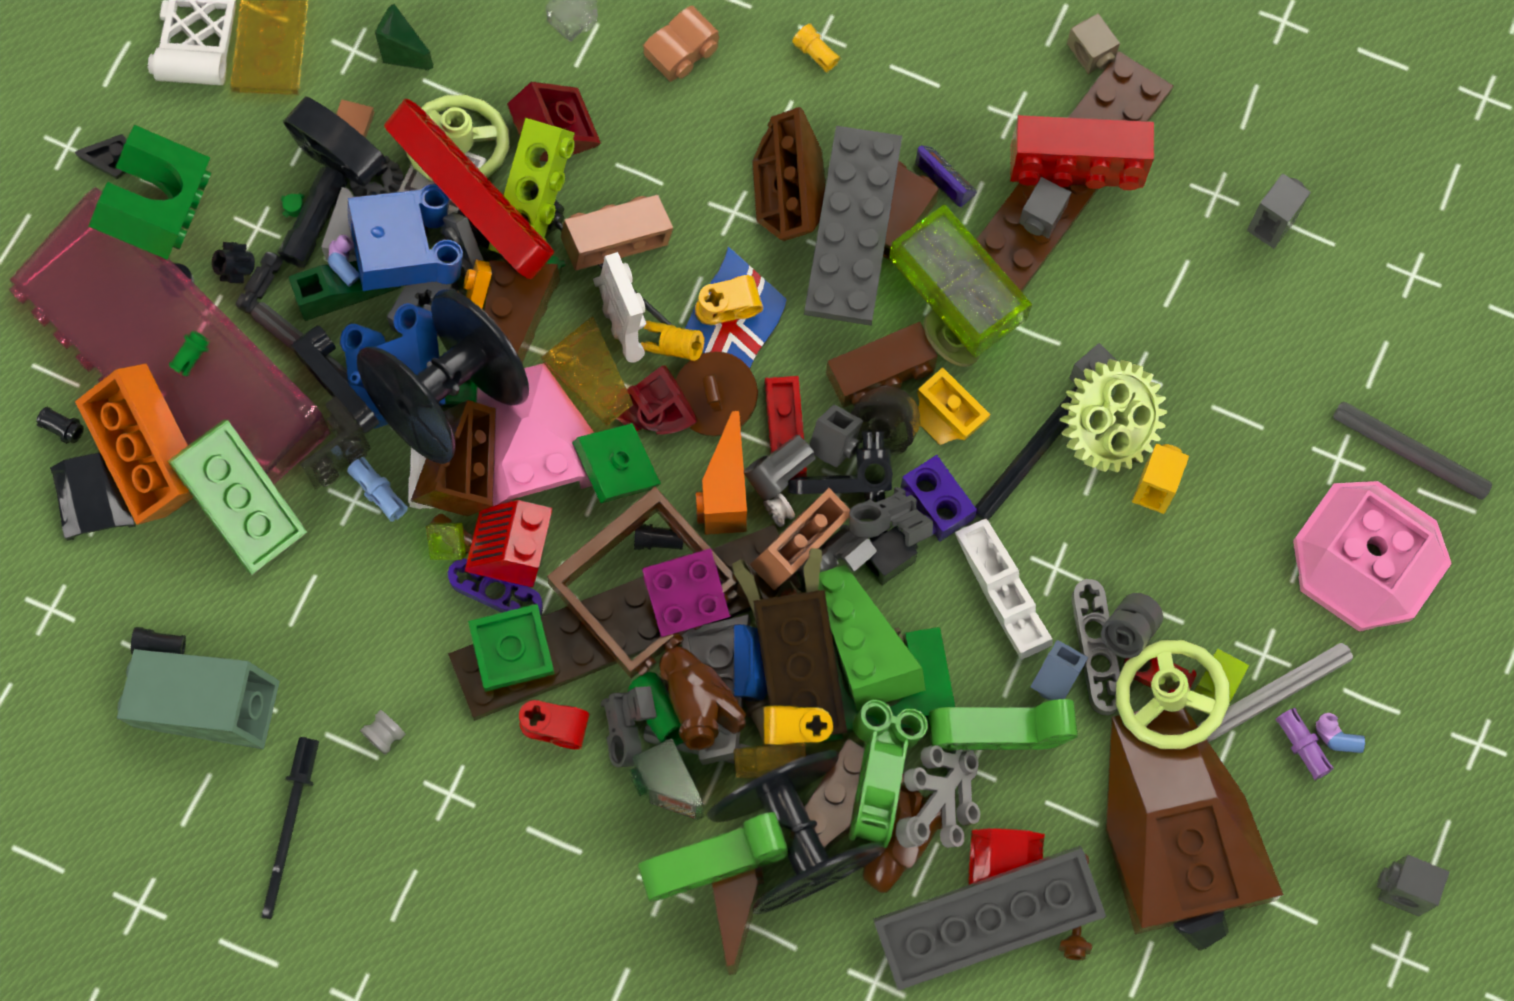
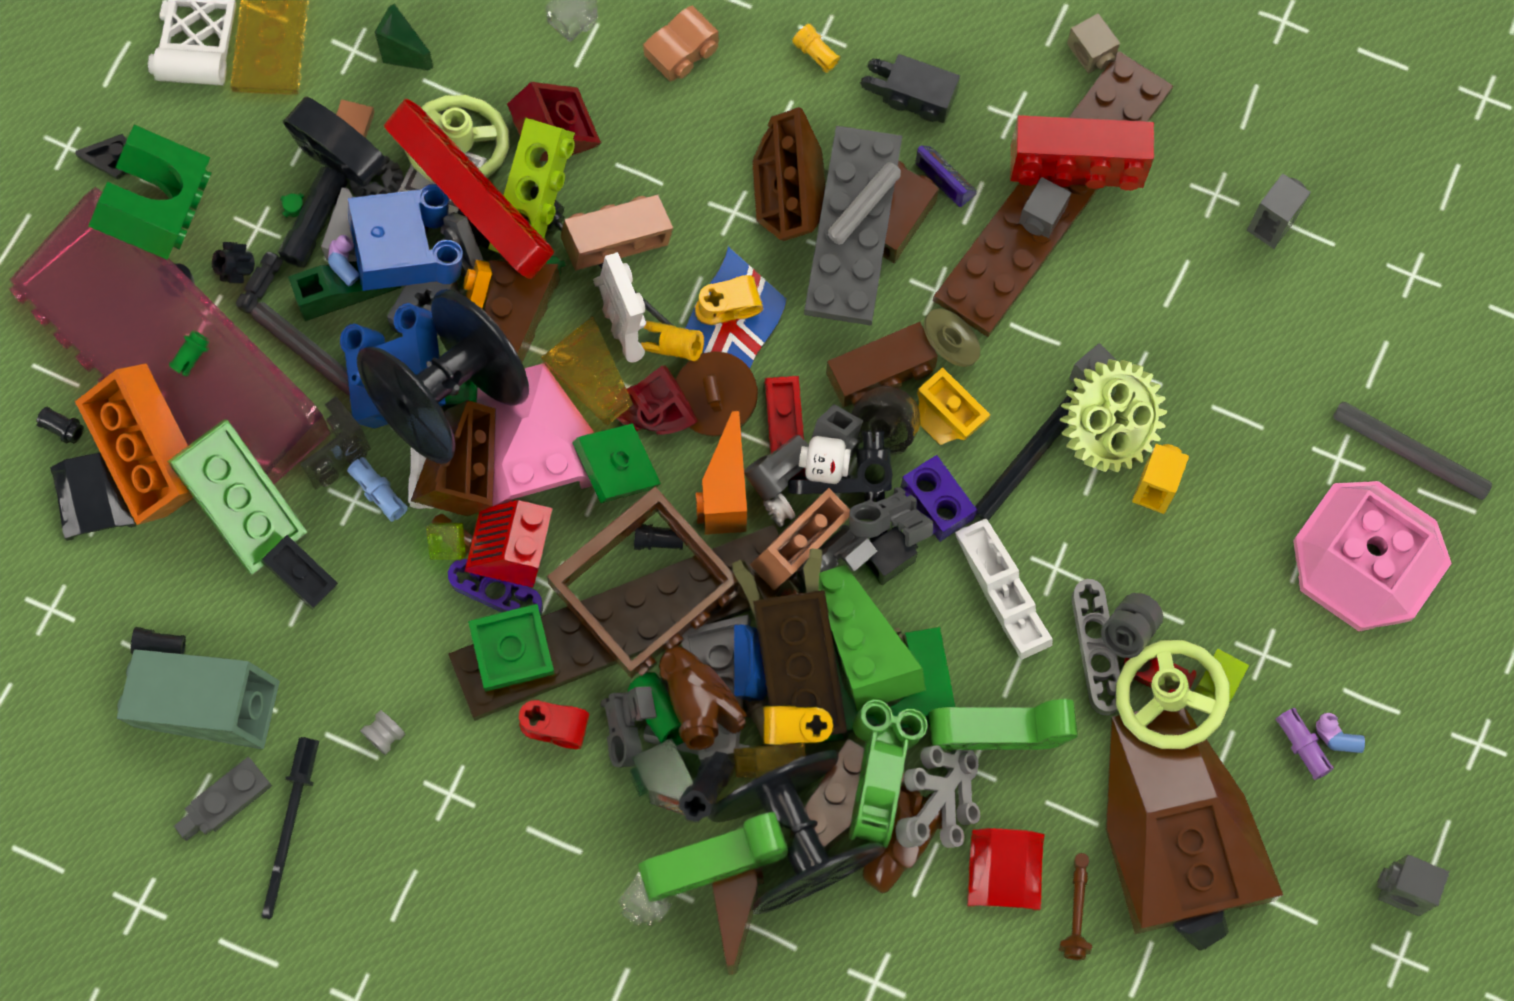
(223, 800): none -> dark grey hinge
(299, 572): none -> black plate
(311, 351): black beam -> none
(638, 907): none -> clear brick
(685, 592): magenta hinge -> none
(701, 796): none -> black axle
(825, 459): none -> white head
(864, 203): none -> light grey axle
(913, 87): none -> black hinge
(960, 280): brick -> none
(989, 917): dark grey plate -> none
(1058, 672): sand blue brick -> none
(1283, 688): light grey axle -> none

